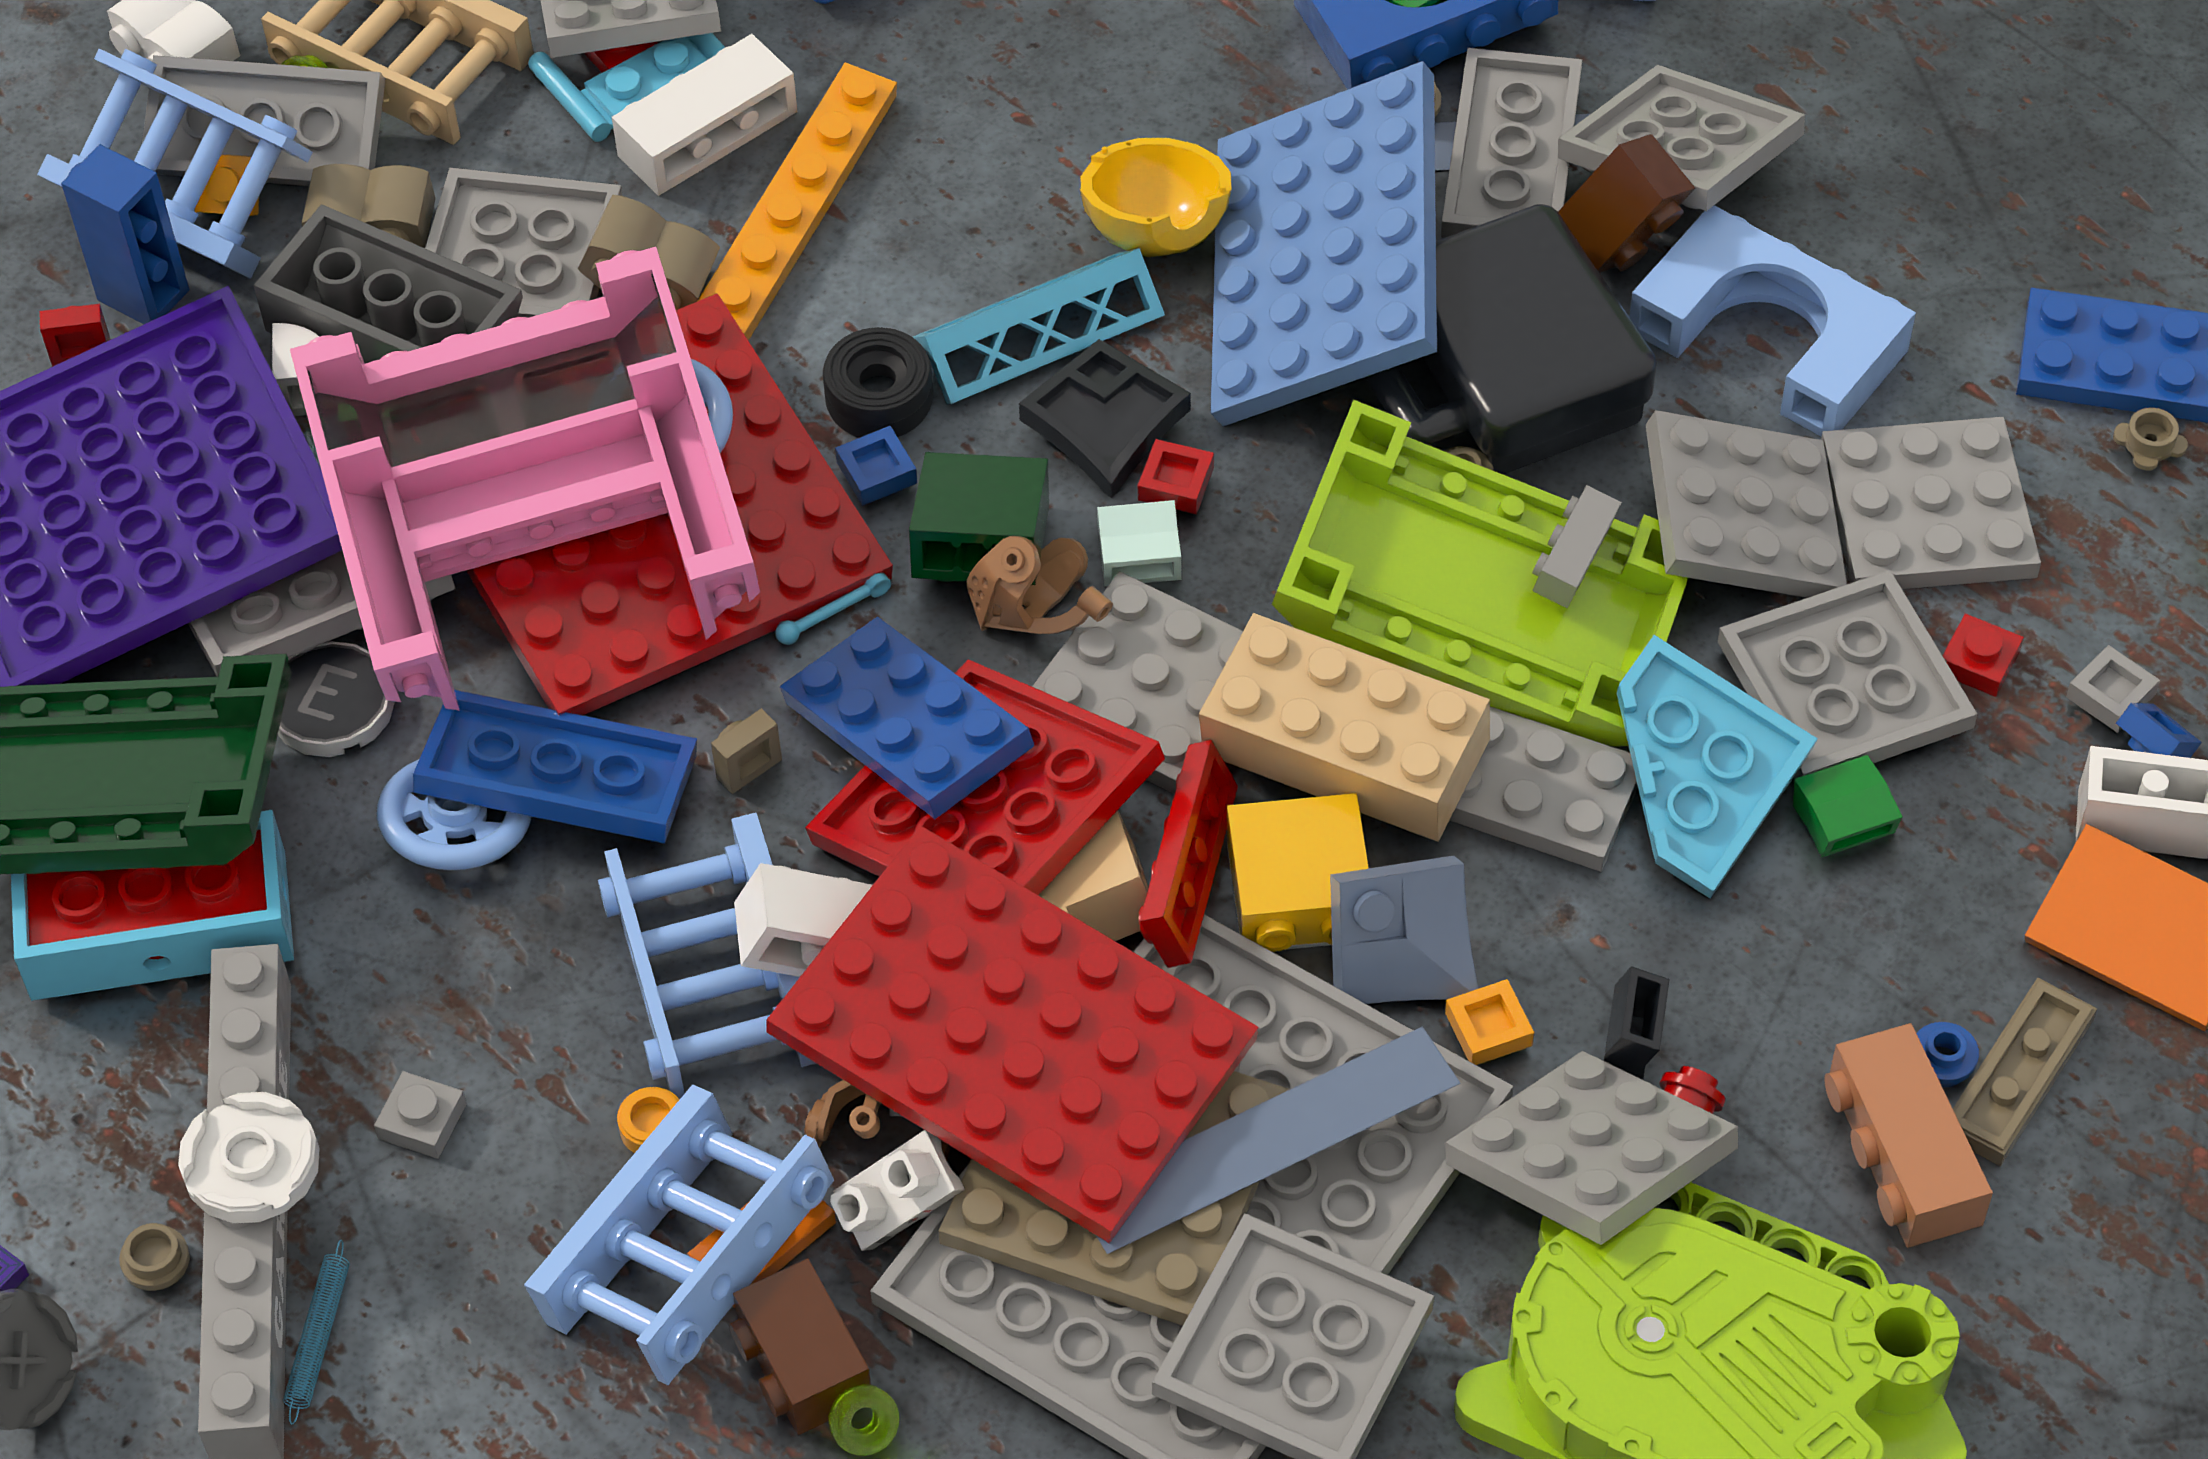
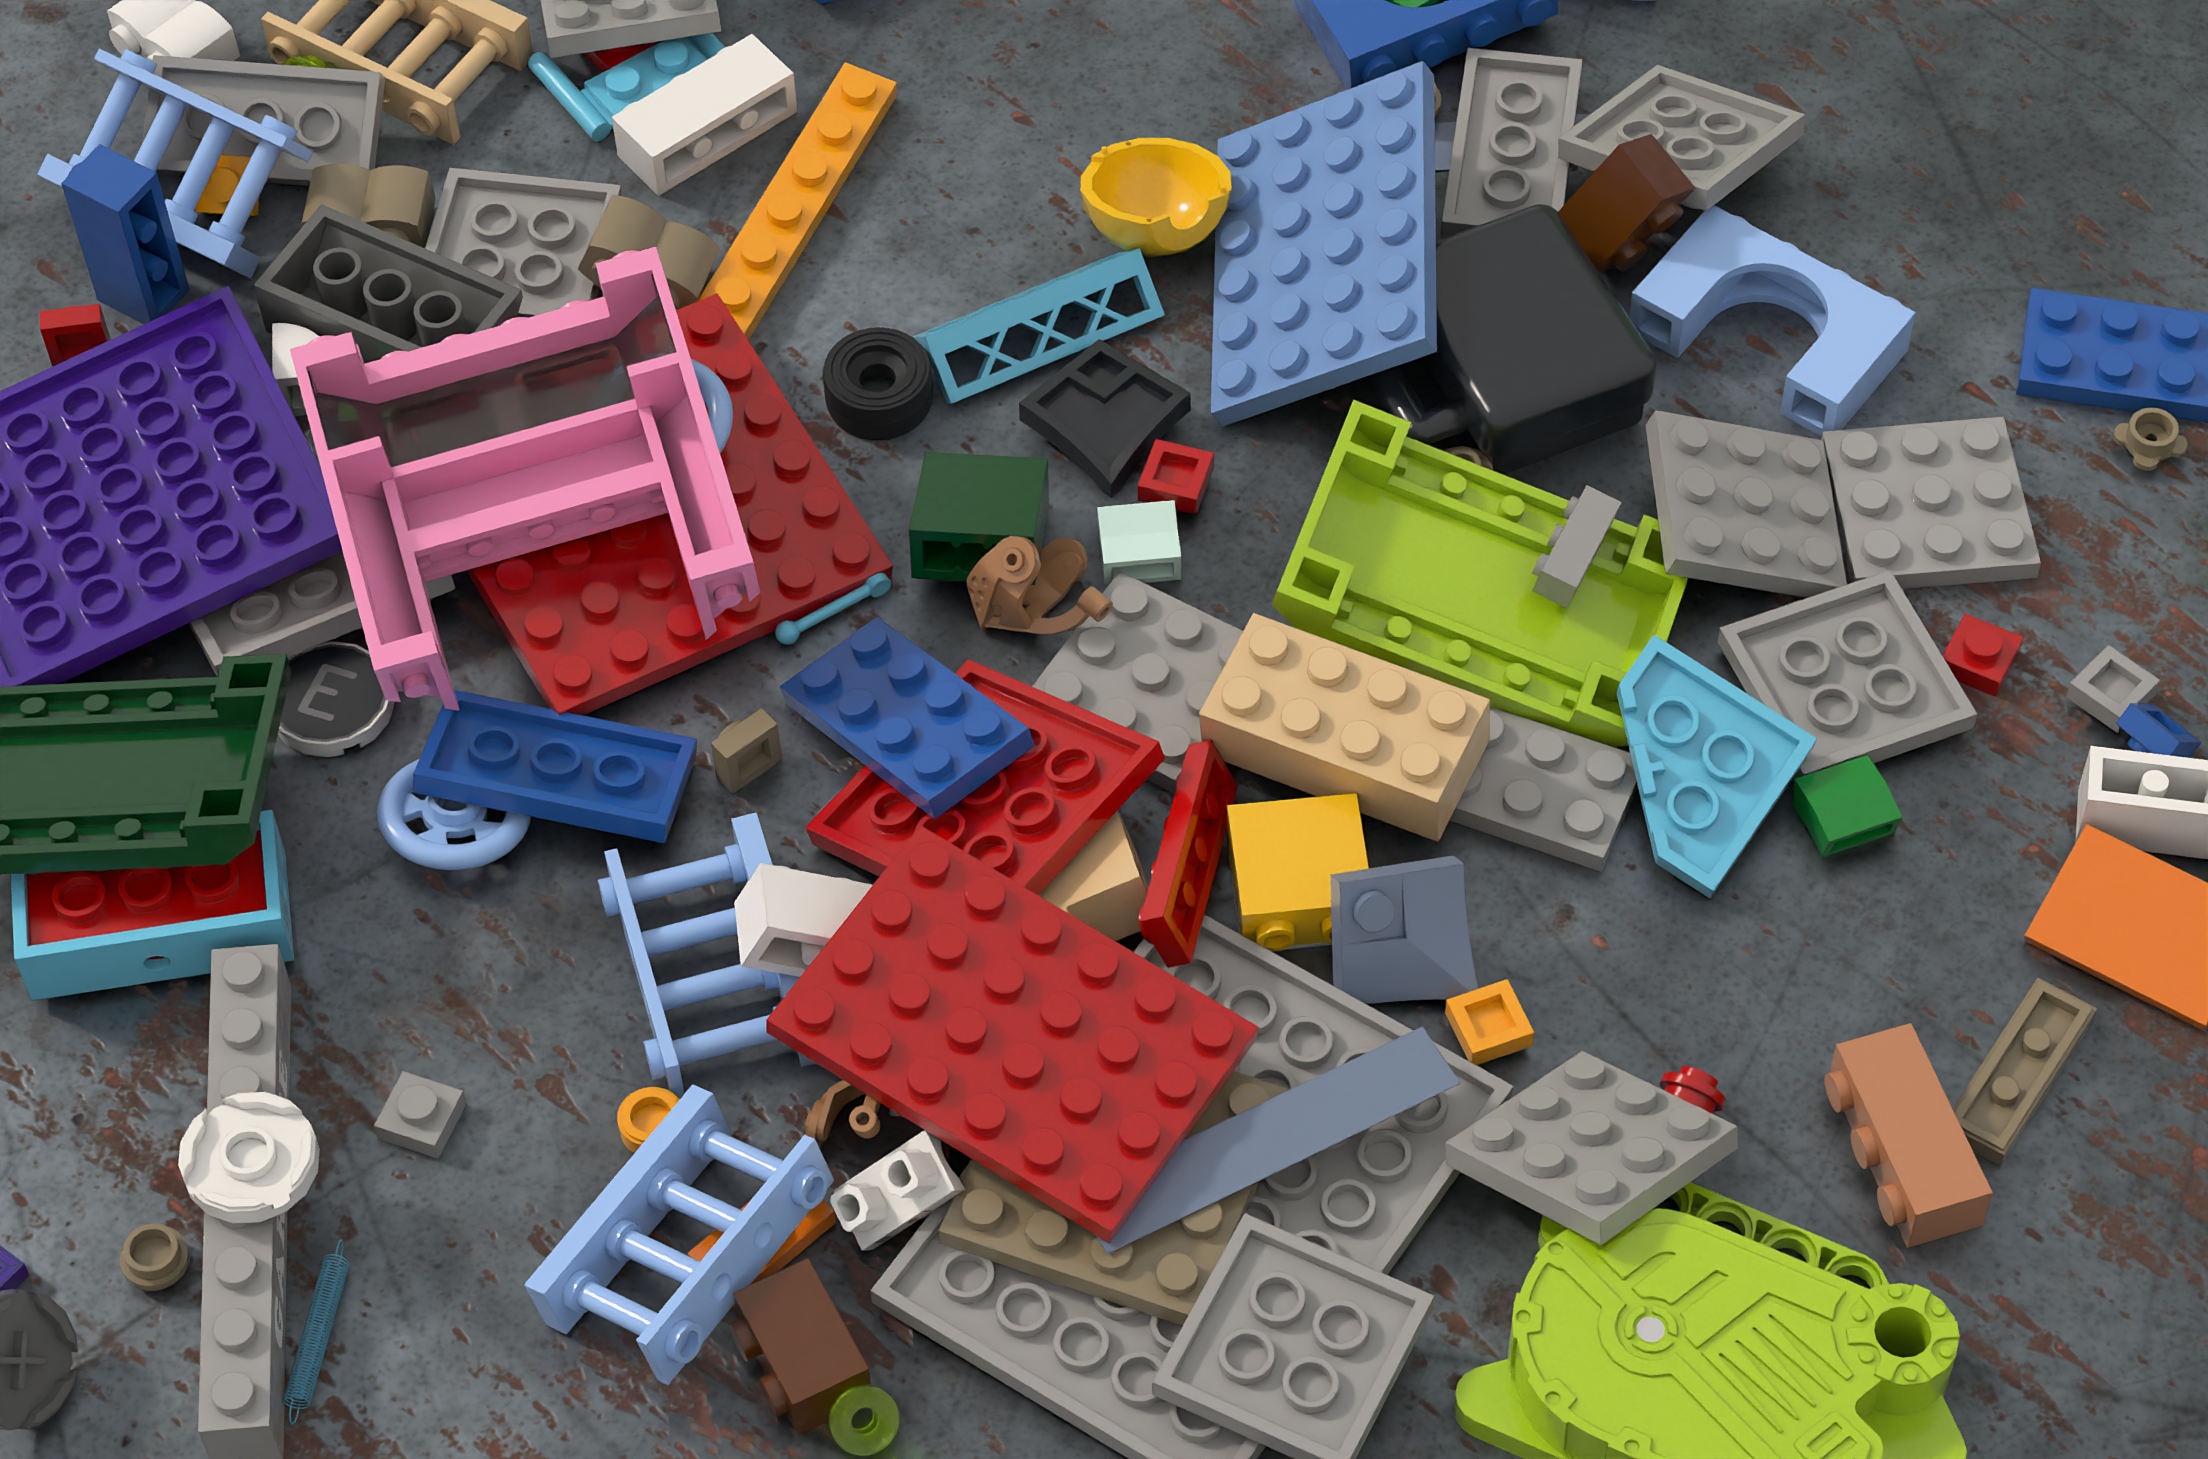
(876, 465): blue plate -> none
(1642, 996): black piece -> none
(1950, 1068): blue plate -> none

